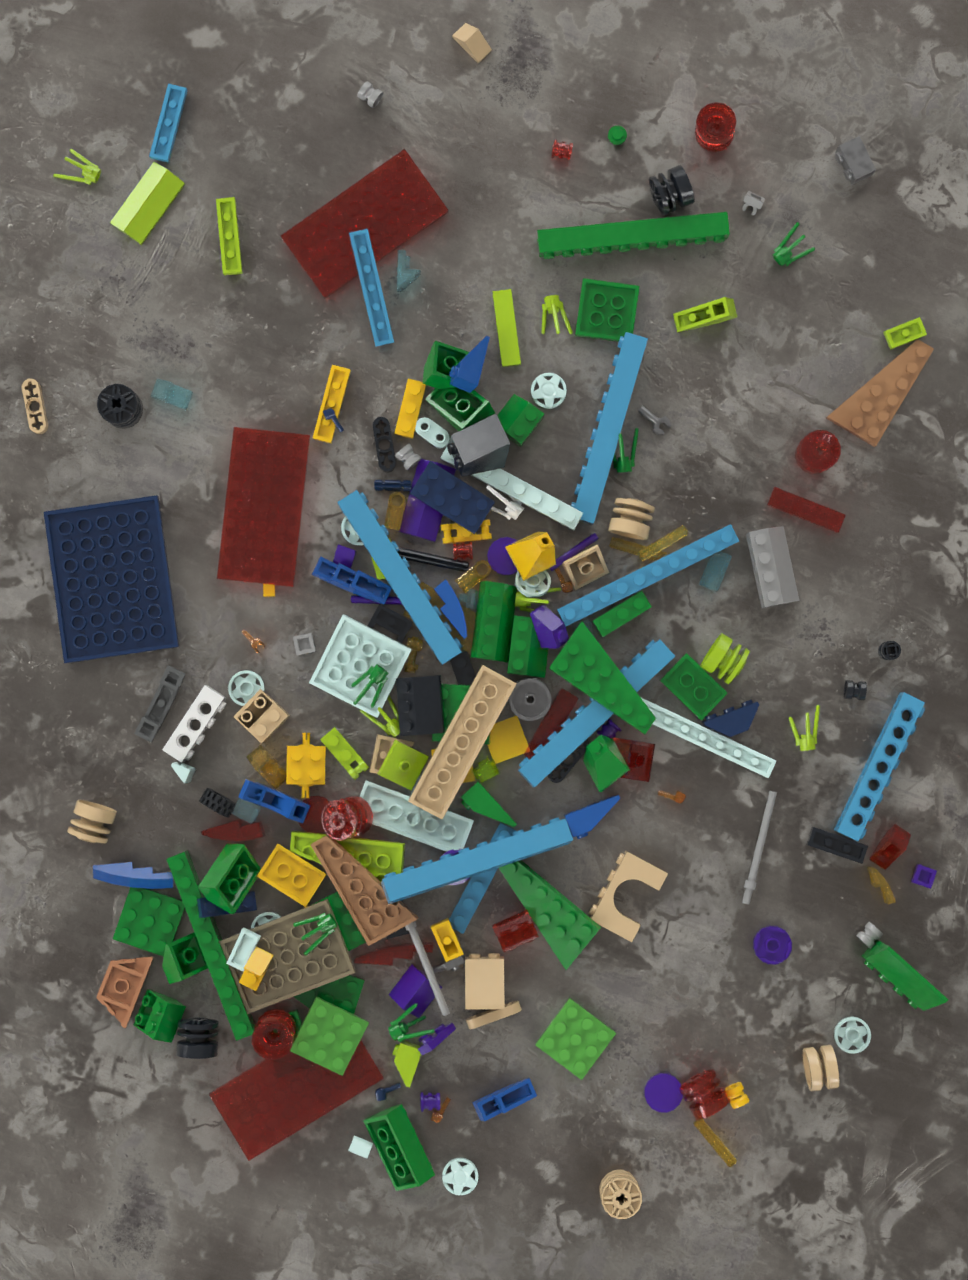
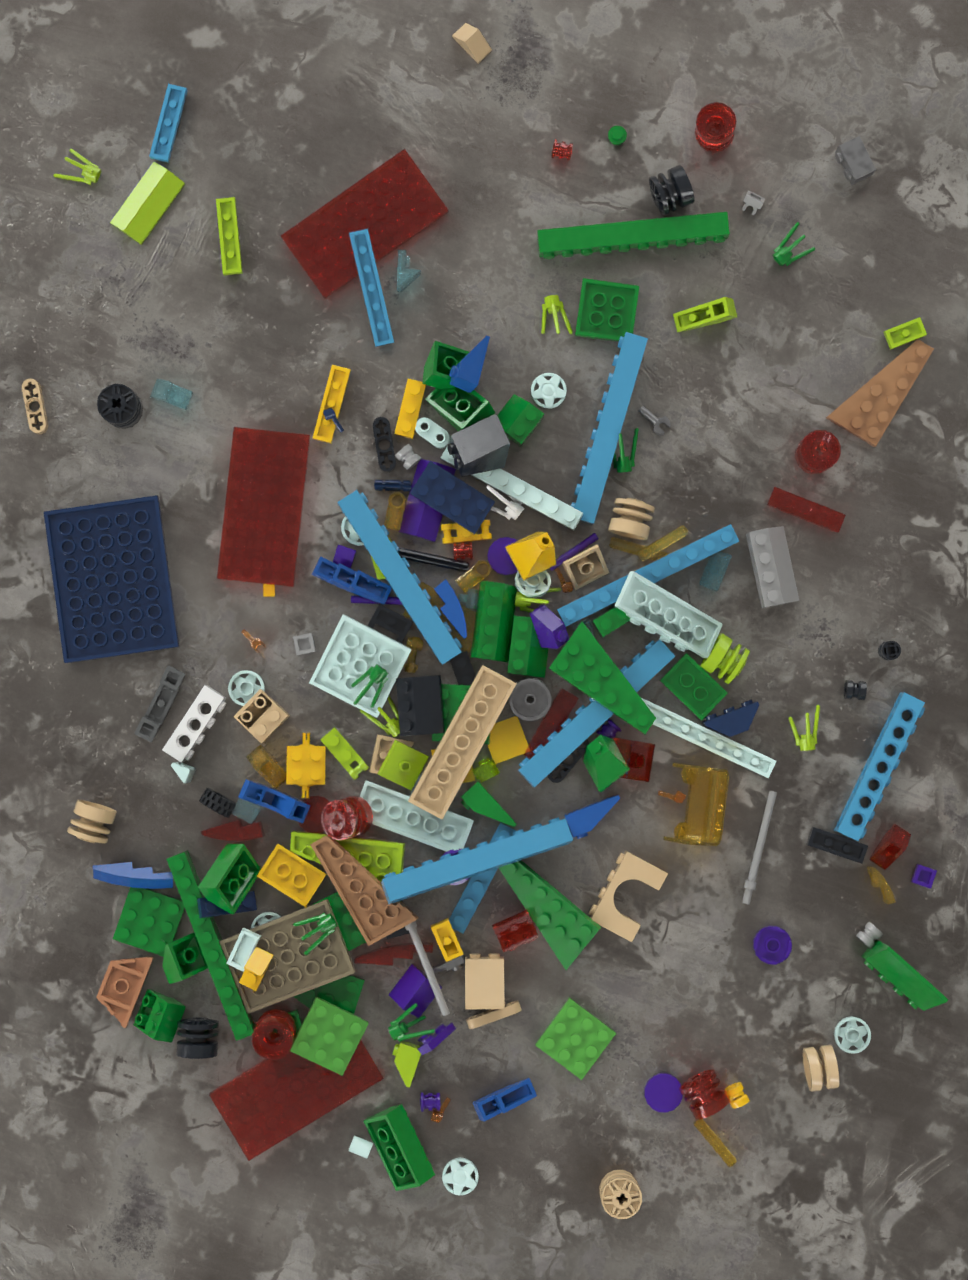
(370, 94): light grey wheel -> none
(380, 1093): dark blue hand -> none
(506, 328): lime tile -> none
(667, 616): none -> light aqua plate
(704, 806): none -> clear yellow windscreen

